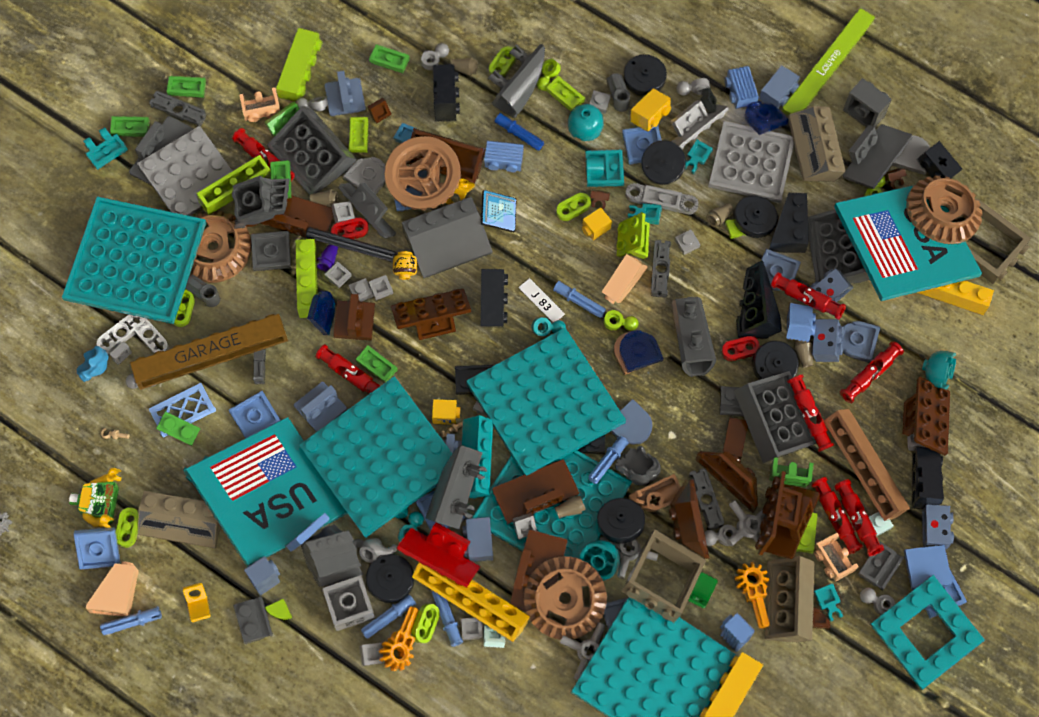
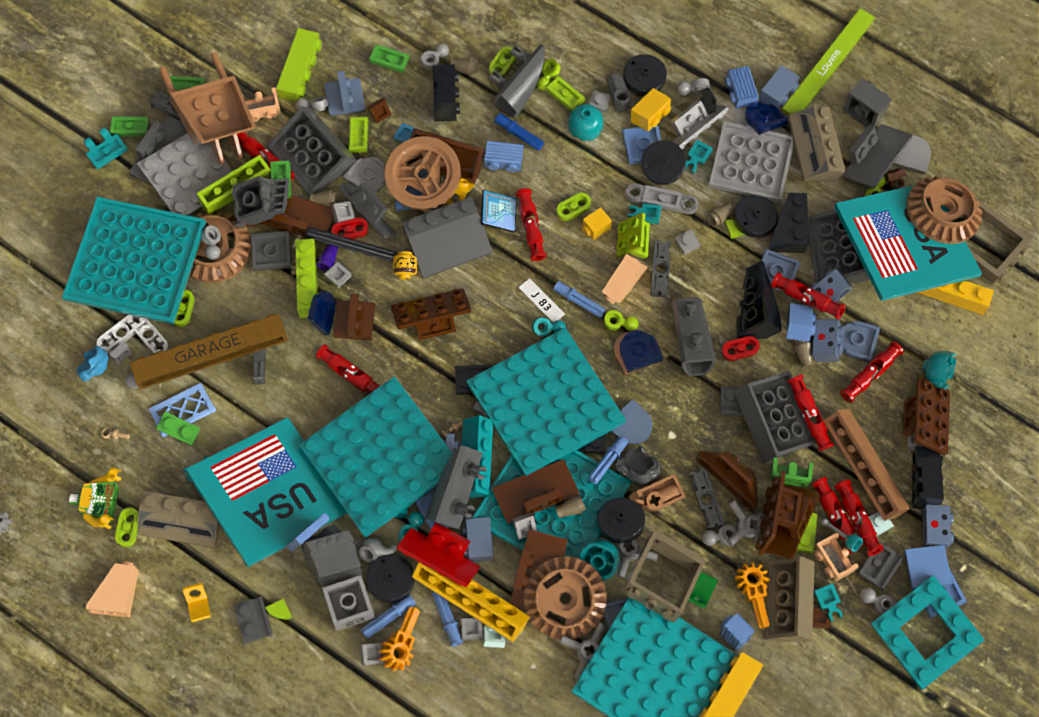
(96, 548): medium blue tile -> none
(131, 621): medium blue axle -> none
(202, 290): dark grey piece -> none
(211, 236): none -> light grey plate
(212, 110): none -> medium nougat piece
(254, 414): medium blue tile -> none
(263, 575): sand blue brick -> none
(280, 119): bright green plate -> none
(320, 406): sand blue bracket -> none
(362, 288): light grey plate -> none
(376, 364): bright green plate -> none
(380, 287): light grey plate -> none
(425, 624): lime plate -> none
(445, 411): yellow brick -> none
(493, 298): black wedge -> none
(533, 235): none -> red piece
(600, 196): reddish brown tile -> none
(604, 168): teal plate -> none
(687, 520): reddish brown wedge -> none
(735, 436): reddish brown tile -> none
(774, 359): black wheel -> none
(852, 541): none -> teal hinge
(939, 162): black brick -> none

